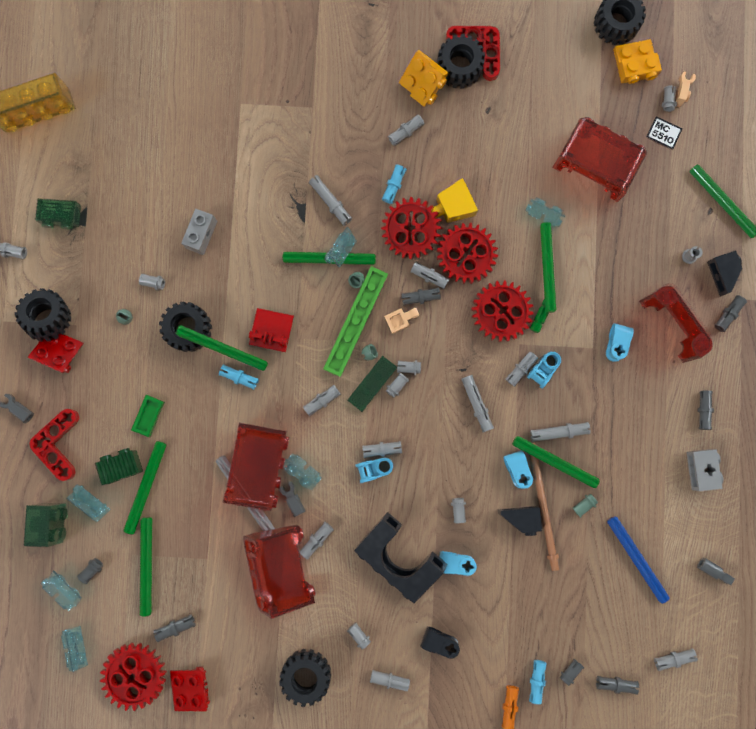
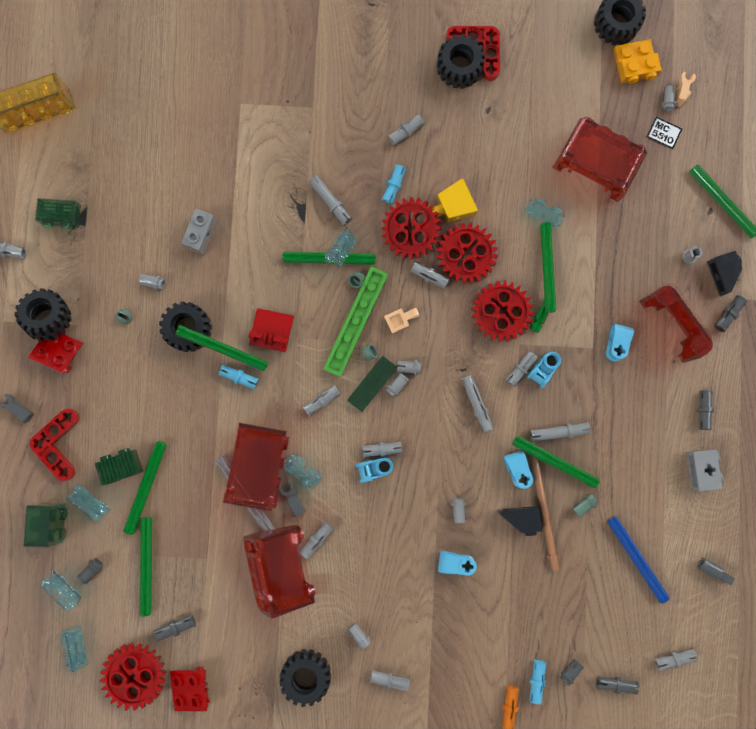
(147, 416): green tile -> none
(409, 582): black arch -> none
(421, 296): dark grey pin -> none
(423, 78): light orange plate -> none
(437, 642): black piece -> none

